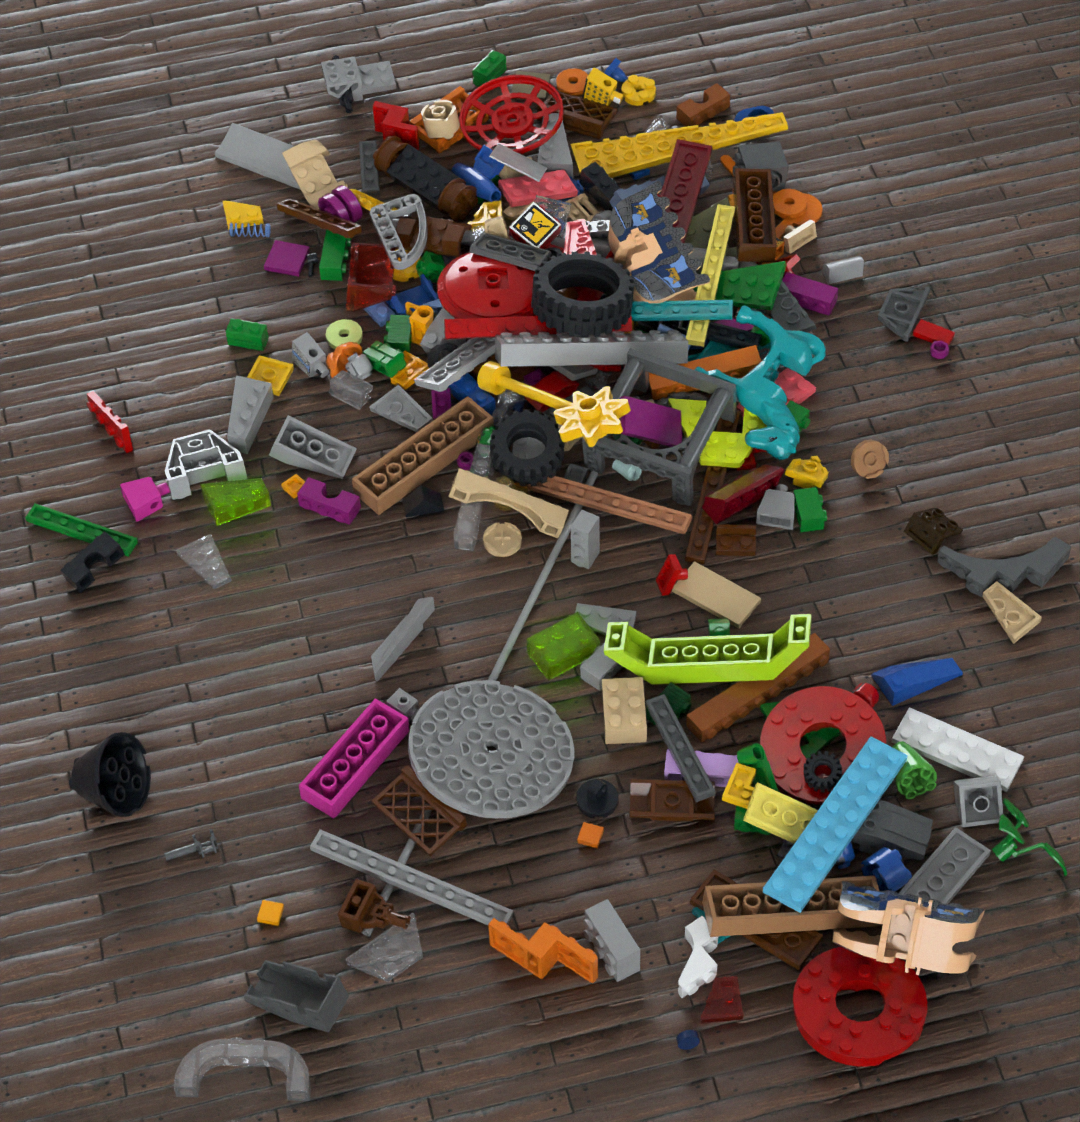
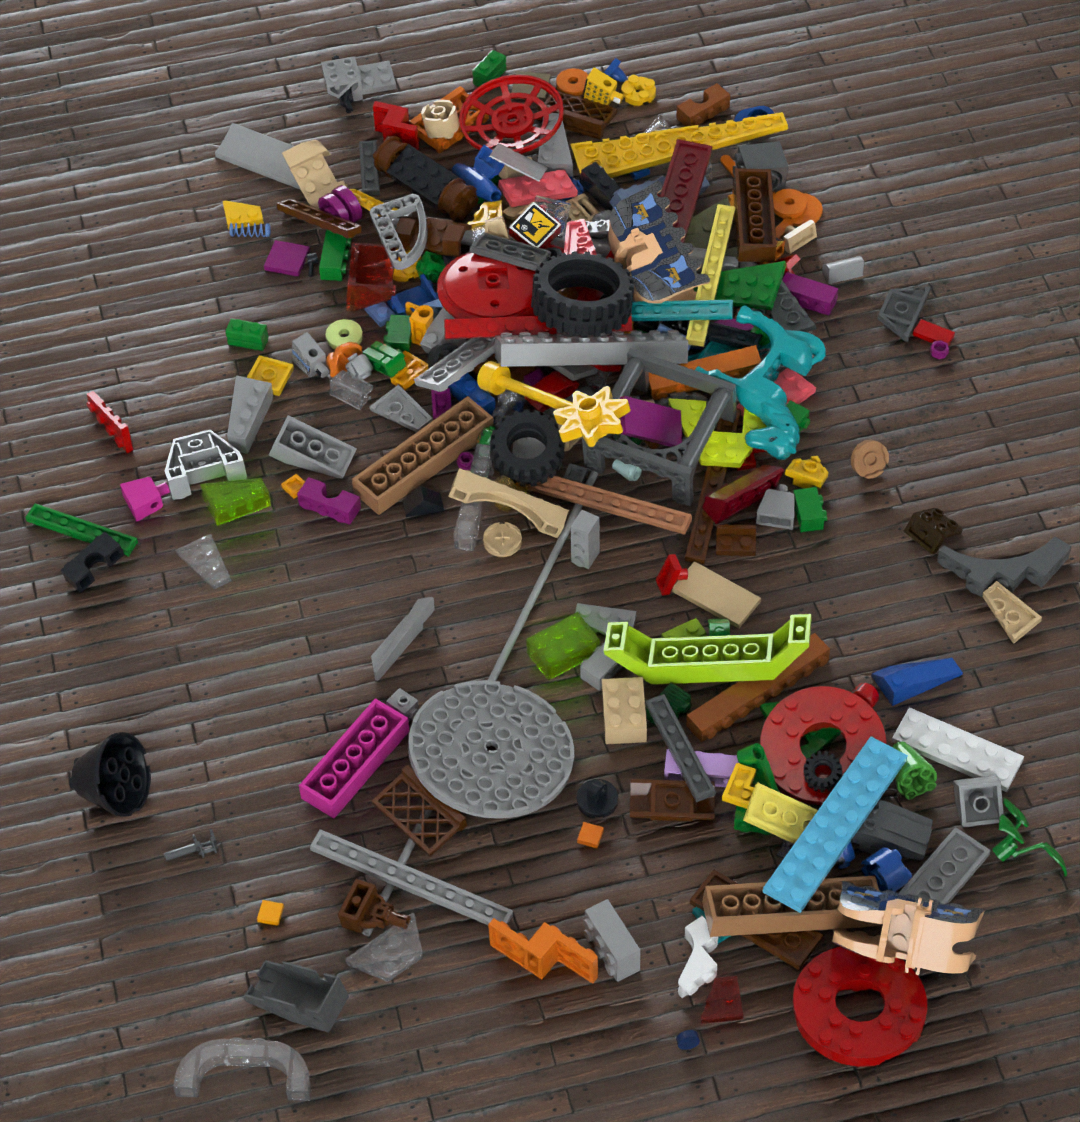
(689, 629): none -> lime plate

